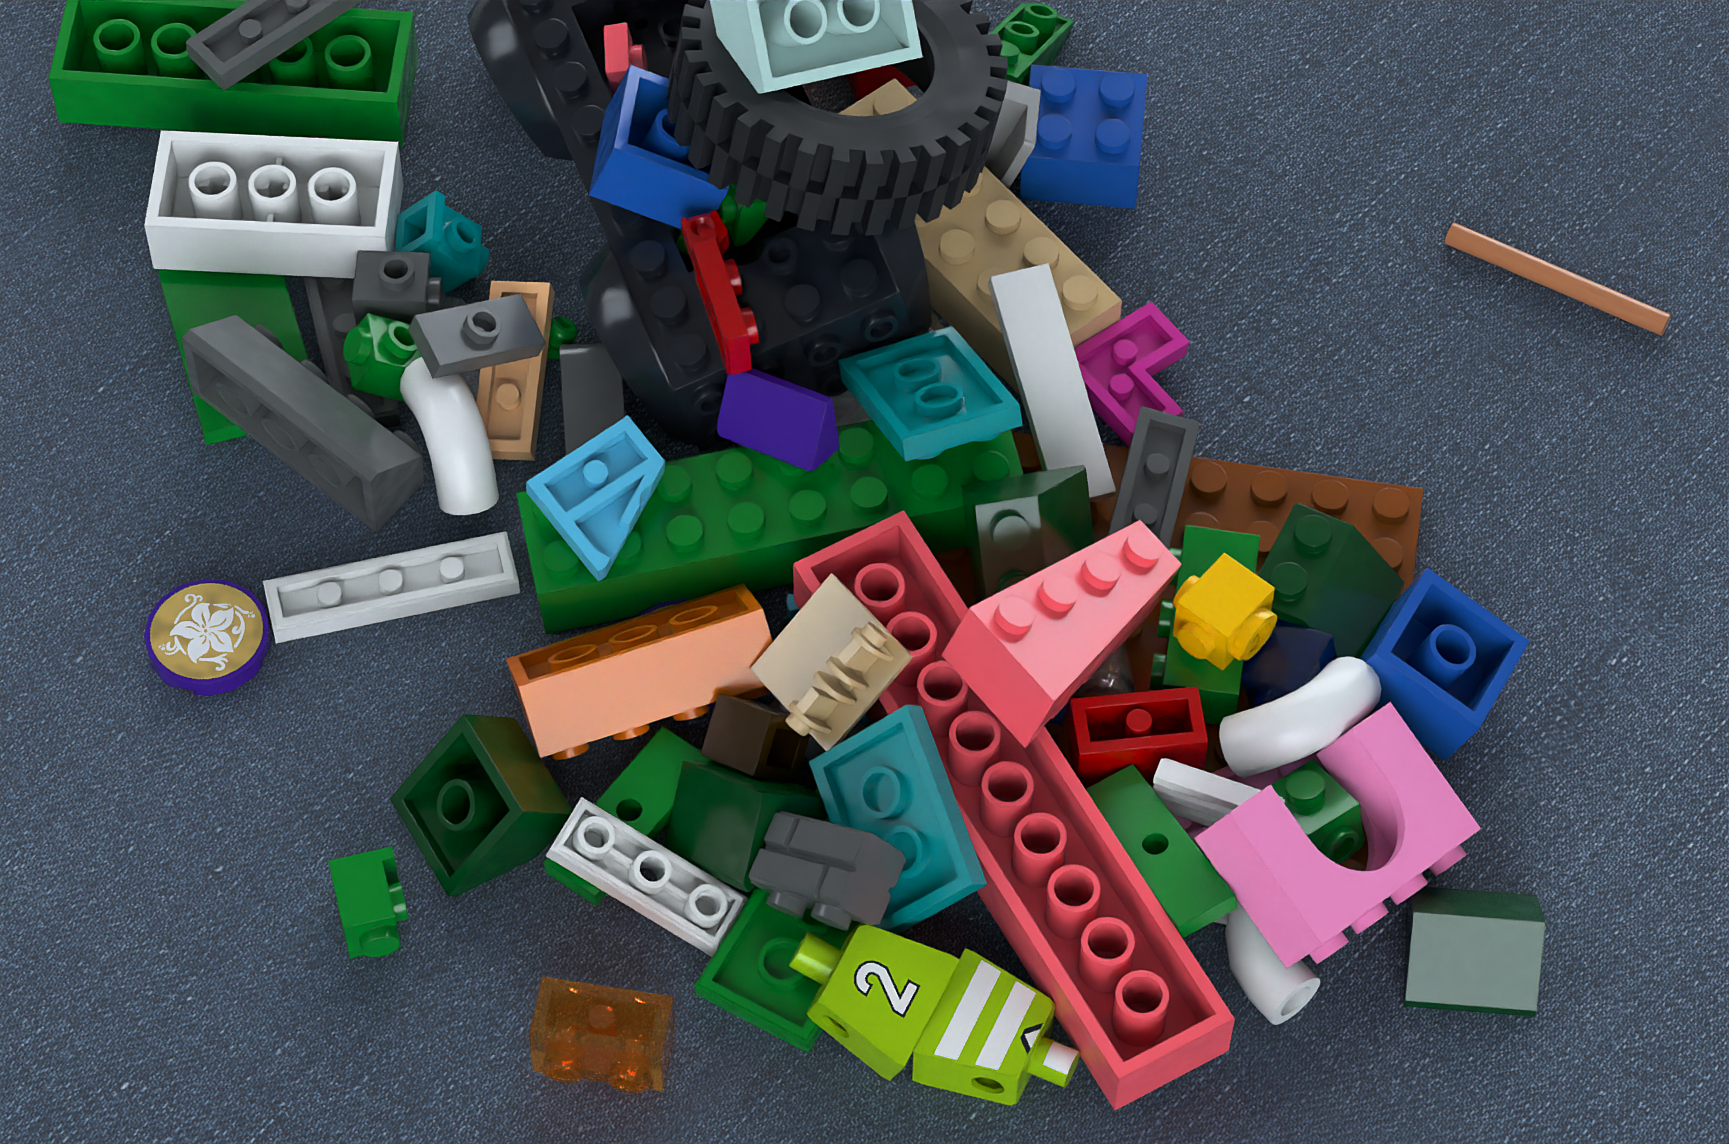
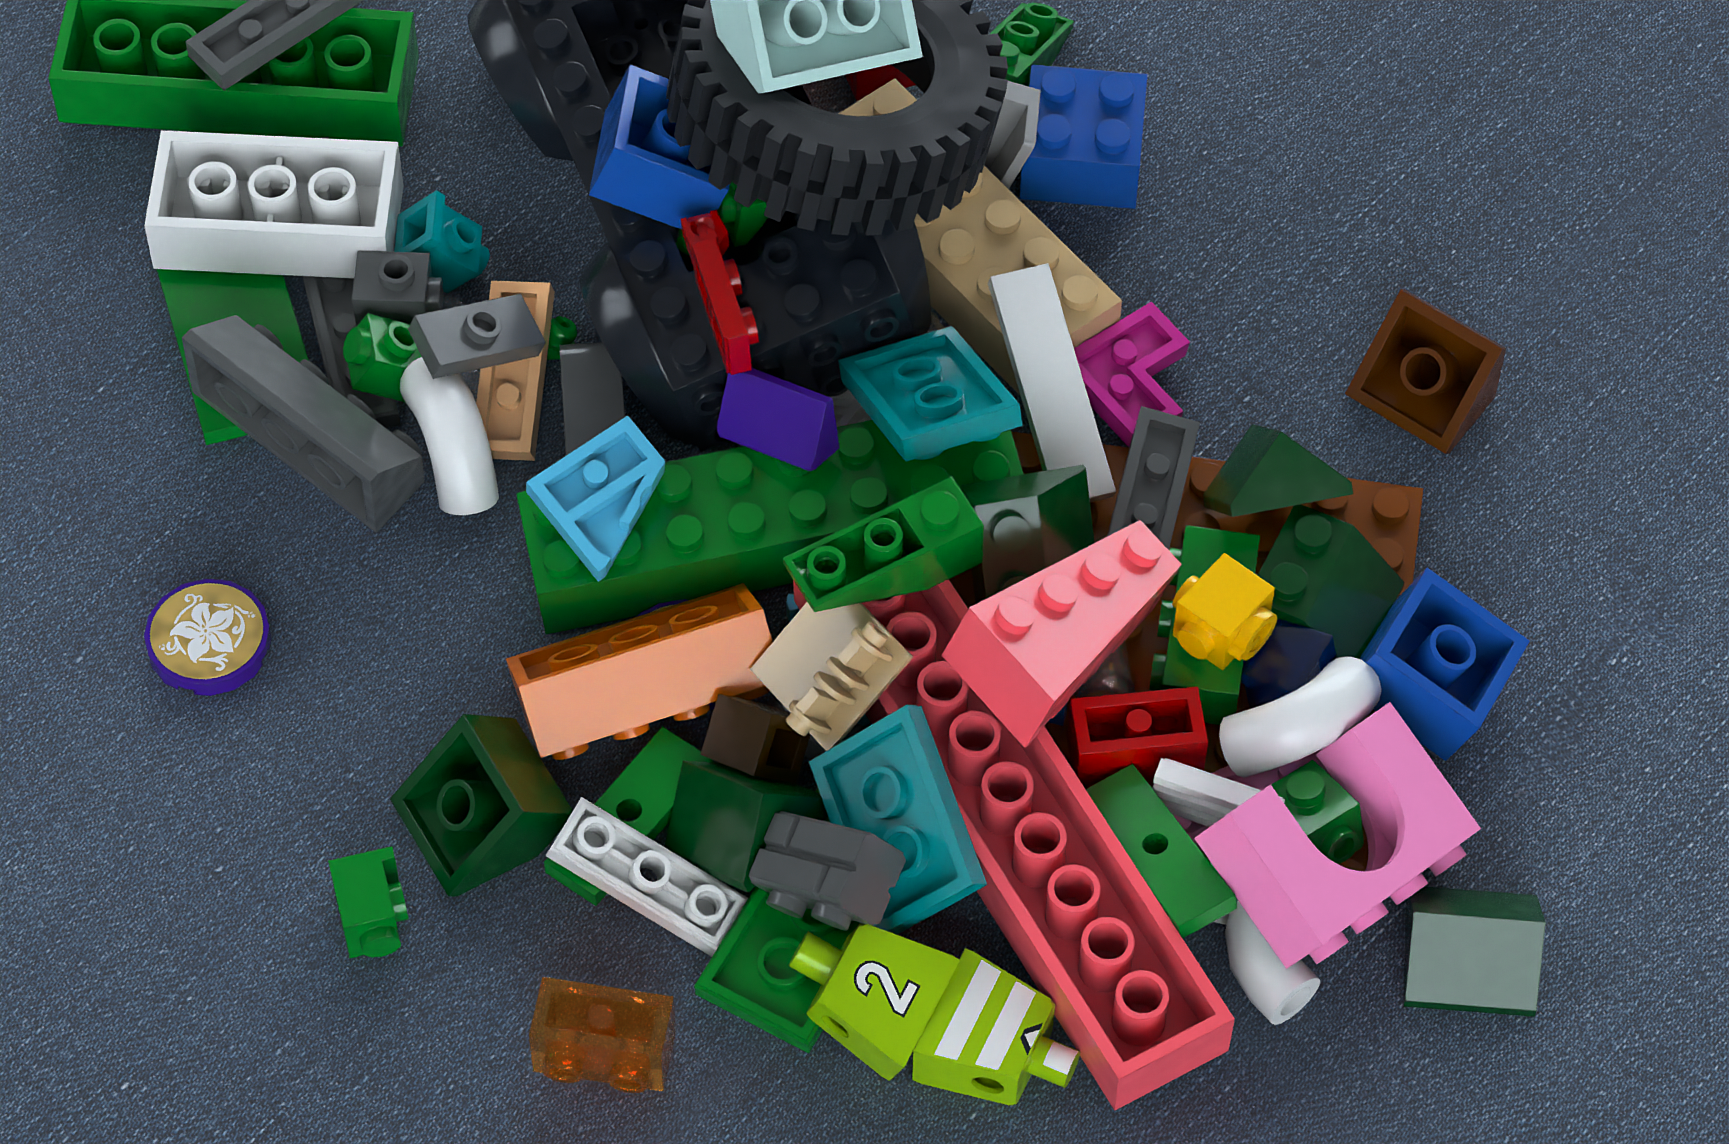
(391, 587): white tile -> none
(621, 53): coral plate -> none
(892, 550): none -> green slope
(1270, 474): none -> dark green slope
(1428, 372): none -> reddish brown slope
(1557, 279): nougat bar -> none

